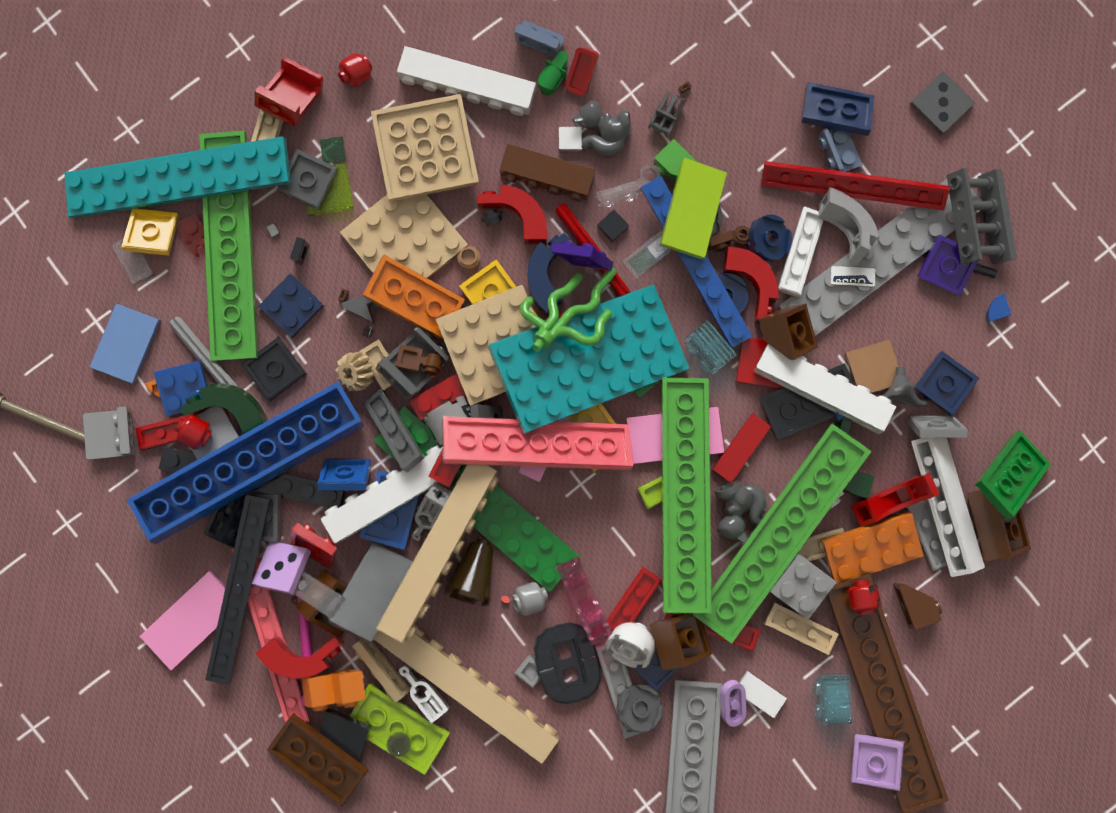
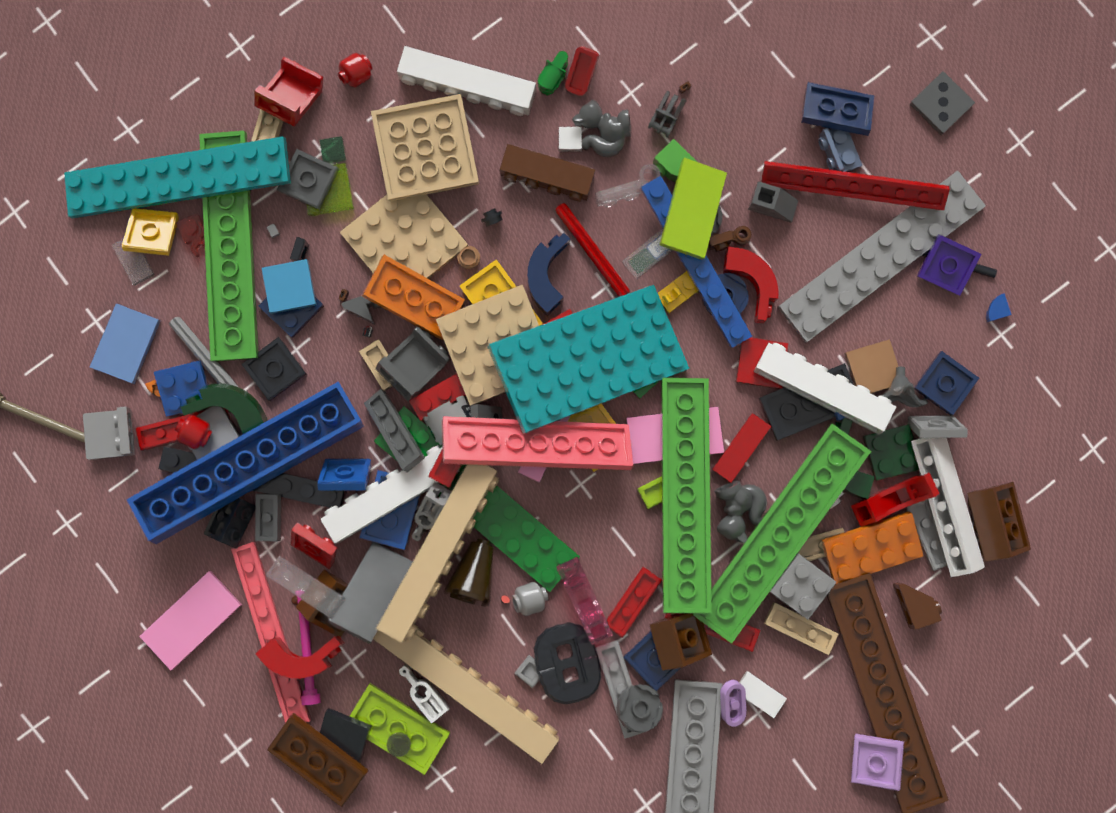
(237, 589): black plate -> none
(281, 567): lavender tile -> none
(289, 286): none -> dark azure tile
(336, 687): orange brick -> none
(355, 371): tan gear -> none
(382, 669): tan plate -> none
(411, 359): reddish brown plate -> none
(521, 204): red arch -> none
(538, 38): sand blue bracket -> none
(550, 330): bright green plant -> none
(582, 255): dark purple plate -> none
(613, 225): black tile -> none
(631, 644): white cylinder -> none
(677, 292): none -> yellow plate
(709, 347): clear light blue brick -> none
(759, 241): dark blue plate -> none
(773, 202): none -> dark grey slope
(789, 331): reddish brown slope -> none
(801, 252): white tile -> none
(834, 698): clear light blue brick -> none
(852, 220): light grey arch -> none
(852, 276): white sticker -> none
(864, 597): red head -> none
(891, 452): none -> dark green plate
(996, 215): dark grey fence -> none
(1013, 475): green plate -> none

